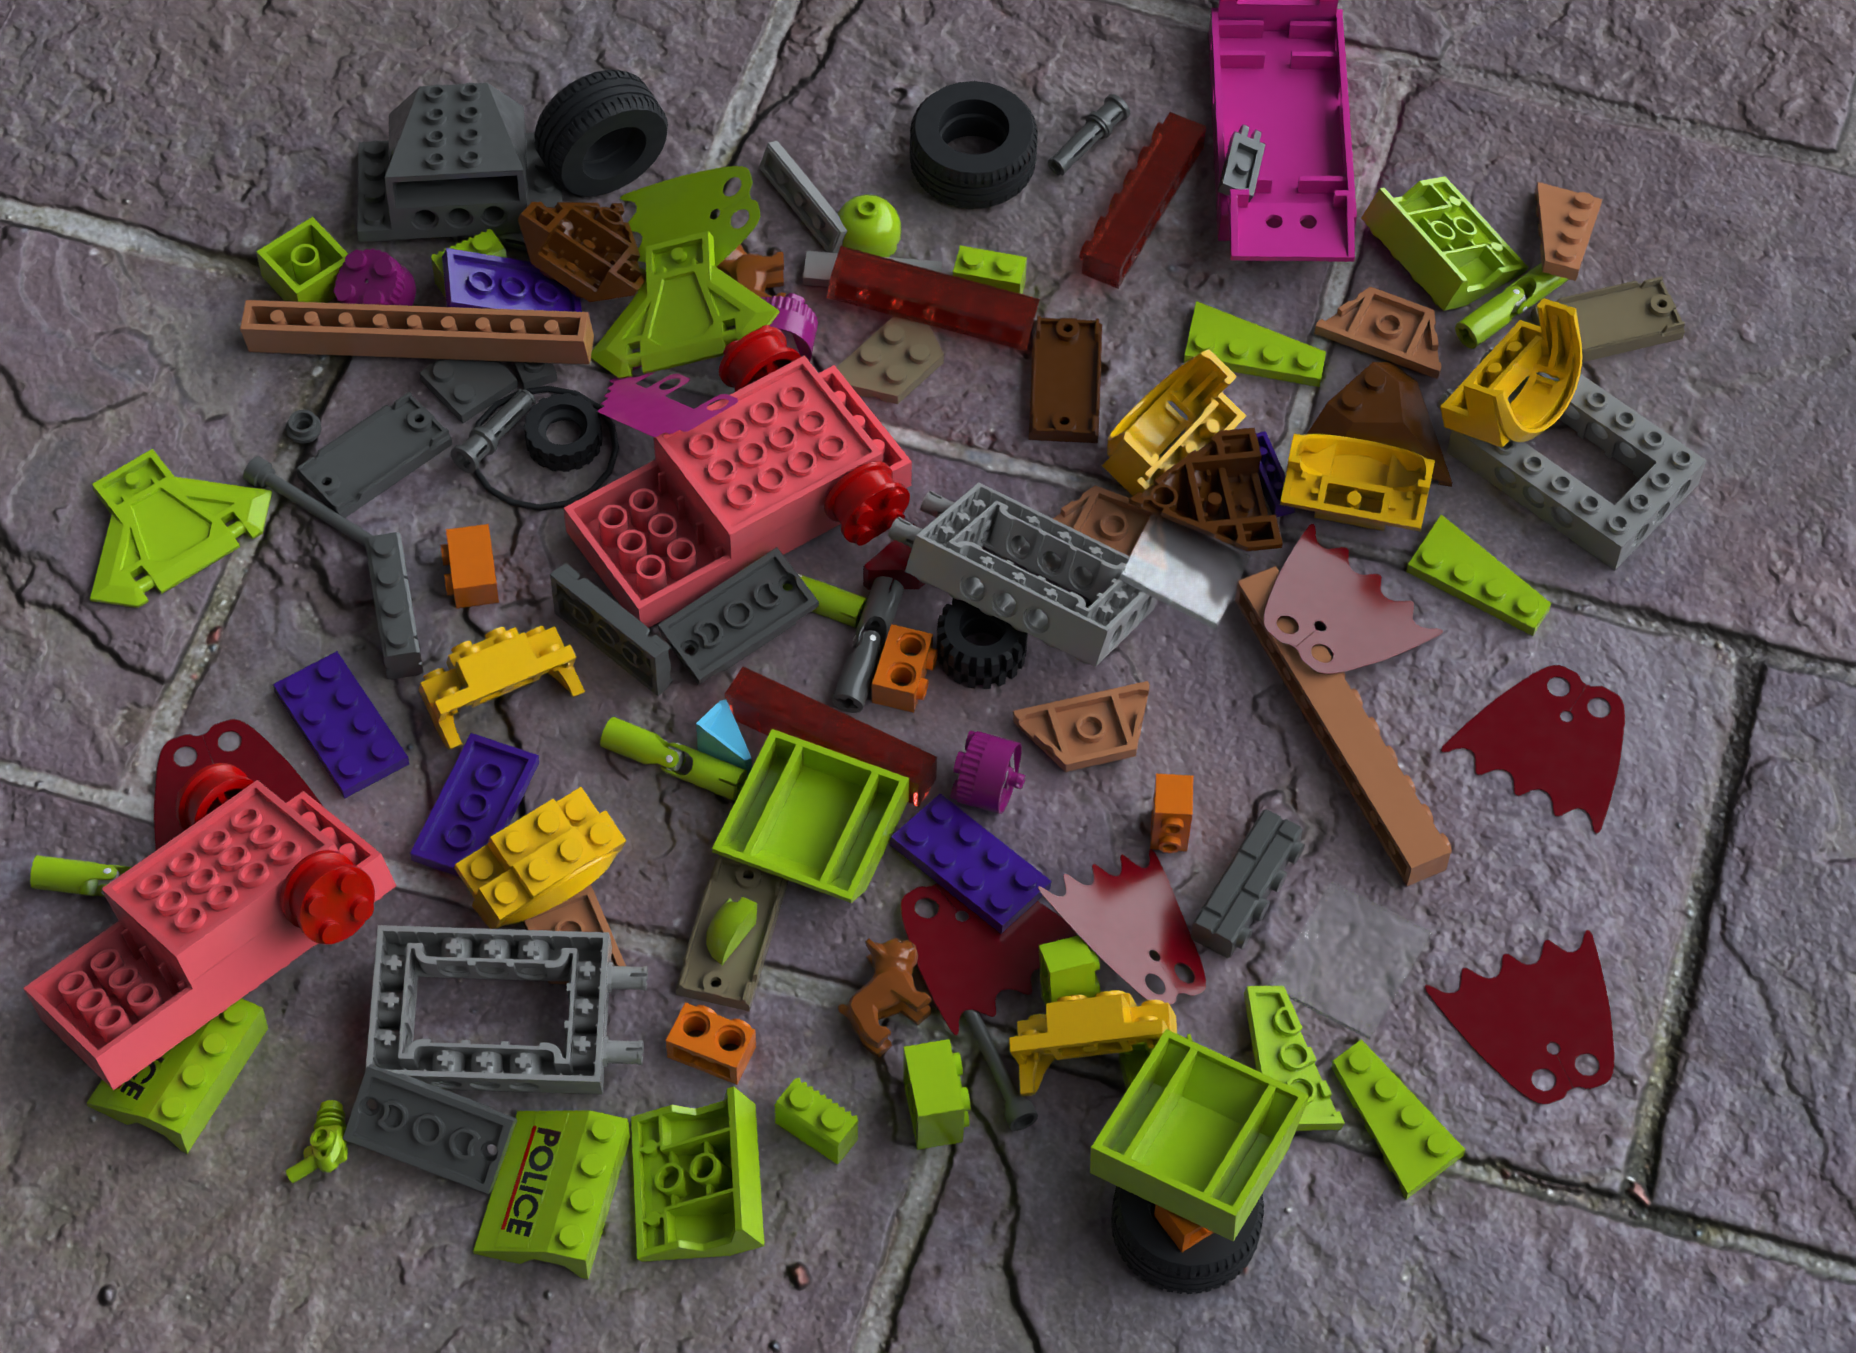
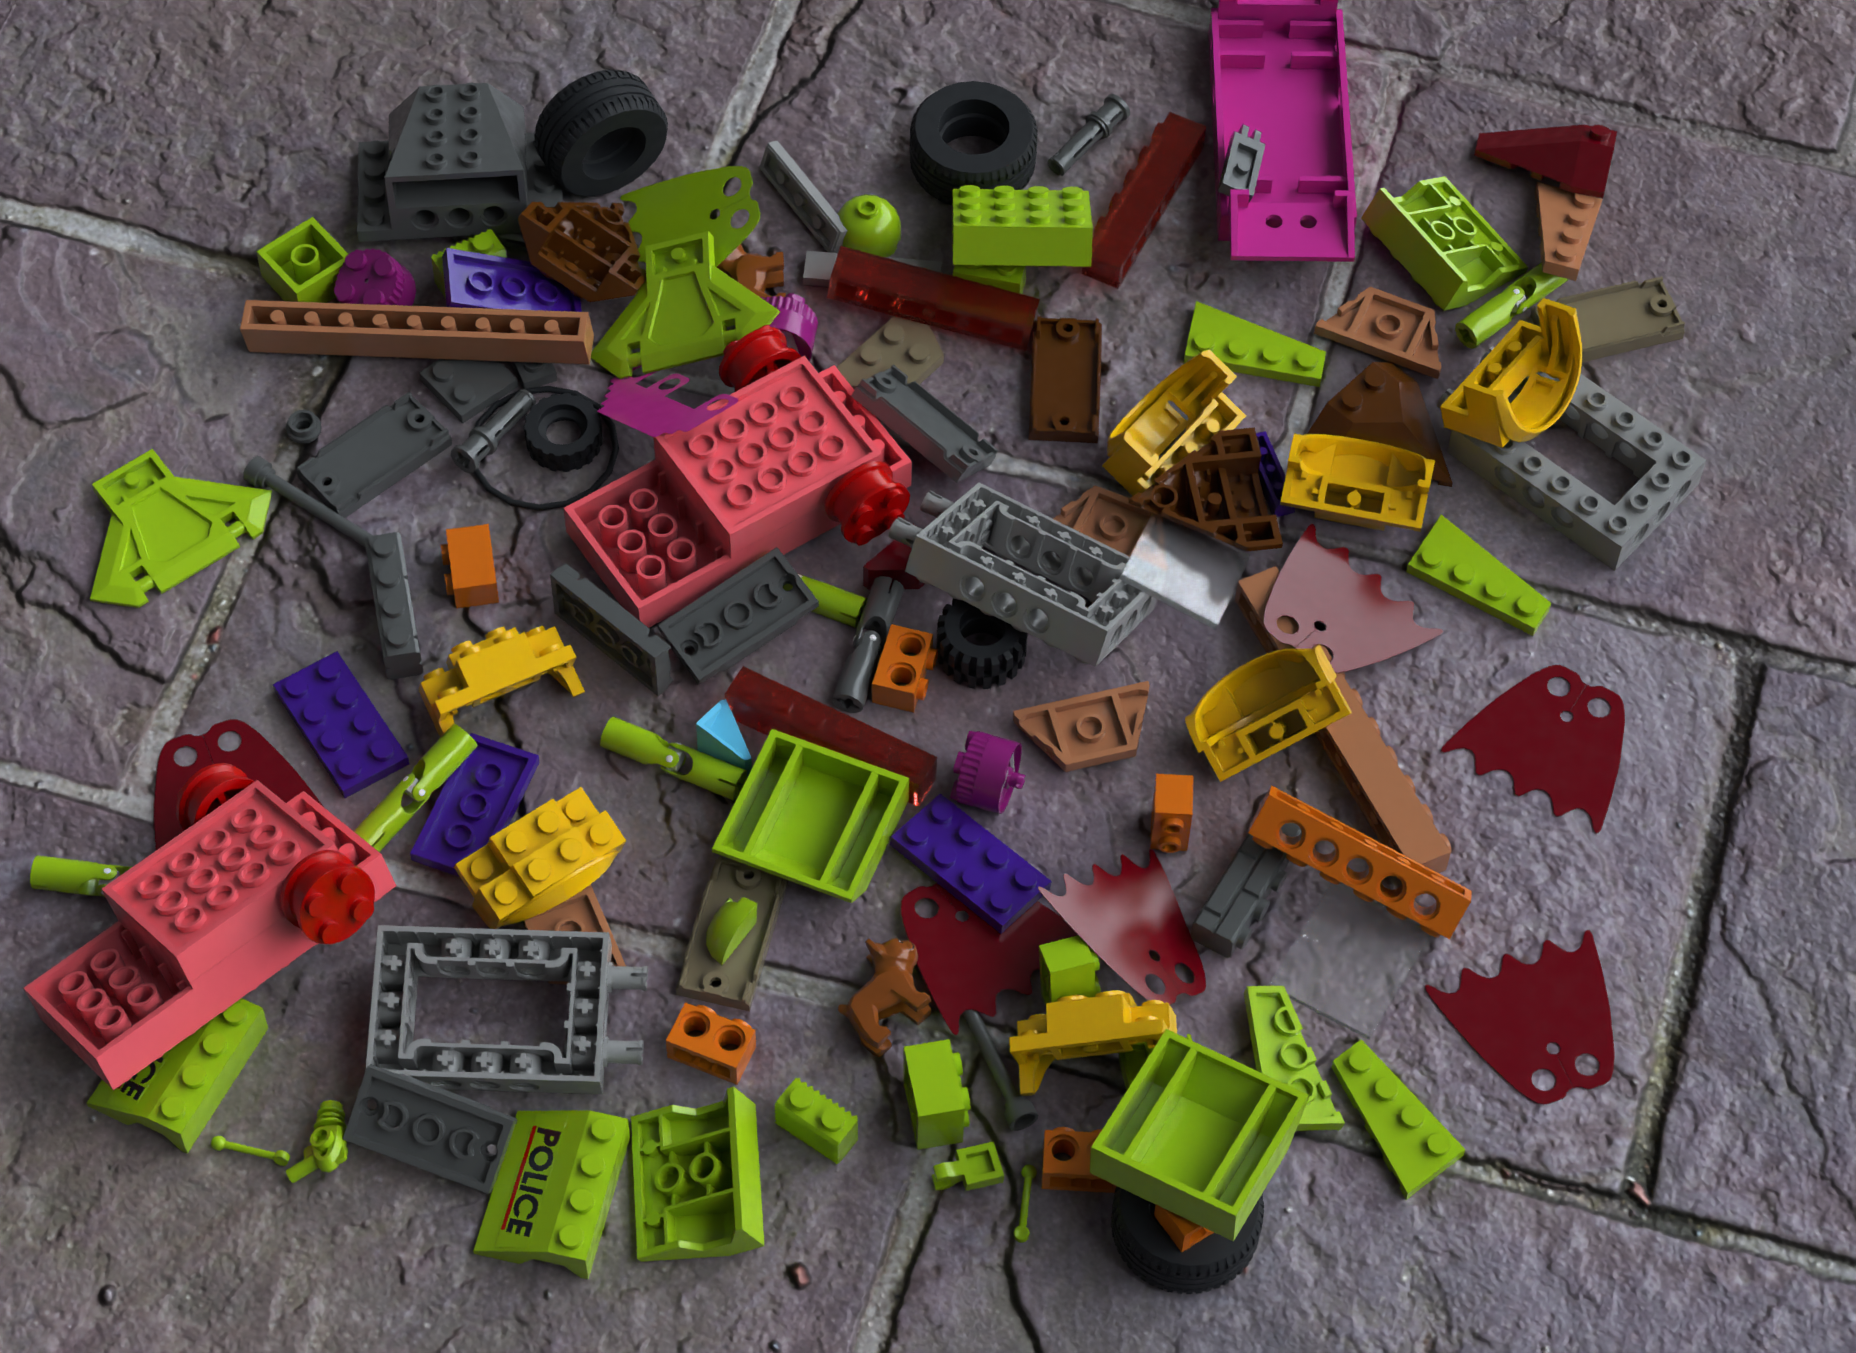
(280, 1157): none -> lime hinge
(425, 777): none -> lime piece
(925, 423): none -> dark grey piece
(974, 1165): none -> lime plate
(1021, 226): none -> lime slope
(1021, 1232): none -> lime hinge
(1073, 1173): none -> orange brick
(1265, 708): none -> yellow piece
(1349, 844): none -> orange brick
(1569, 154): none -> dark red wedge

